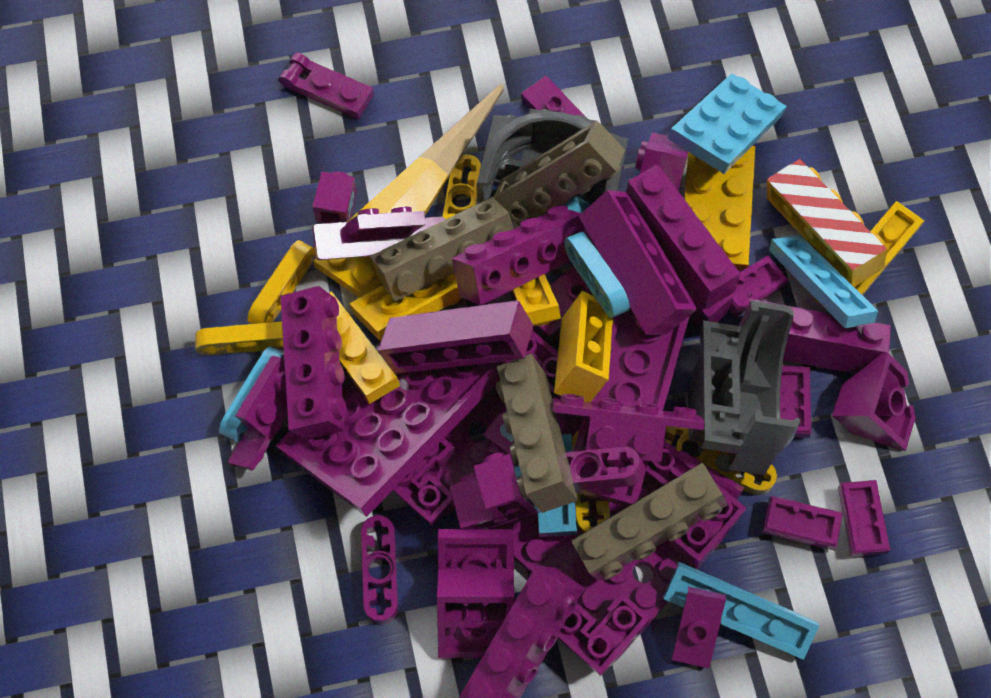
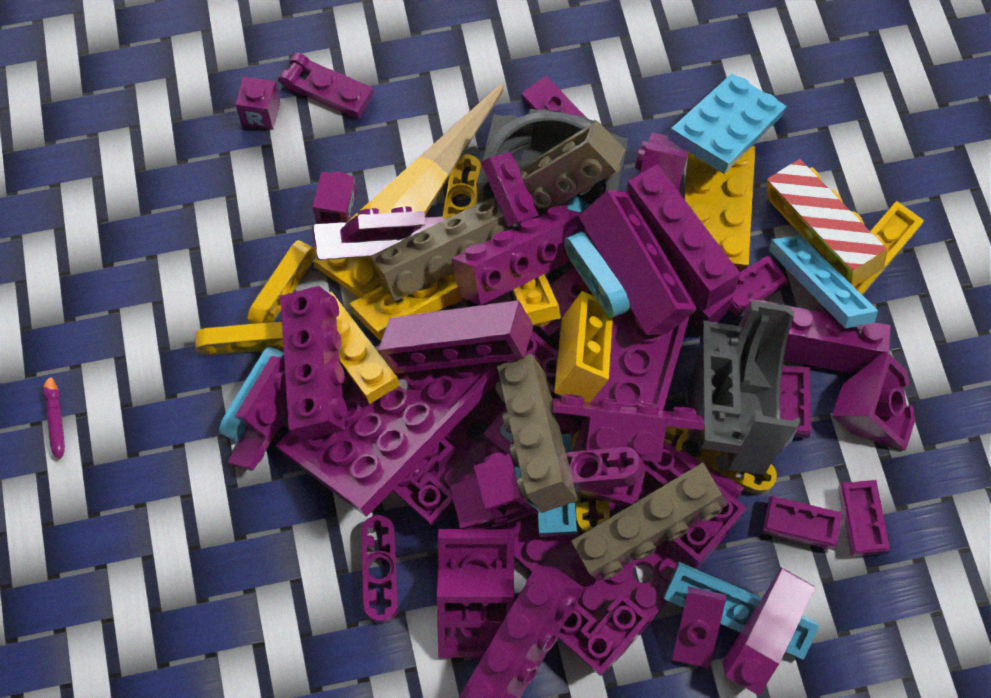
(54, 418): none -> magenta piece
(258, 103): none -> magenta brick
(509, 188): none -> magenta plate
(768, 632): none -> slope

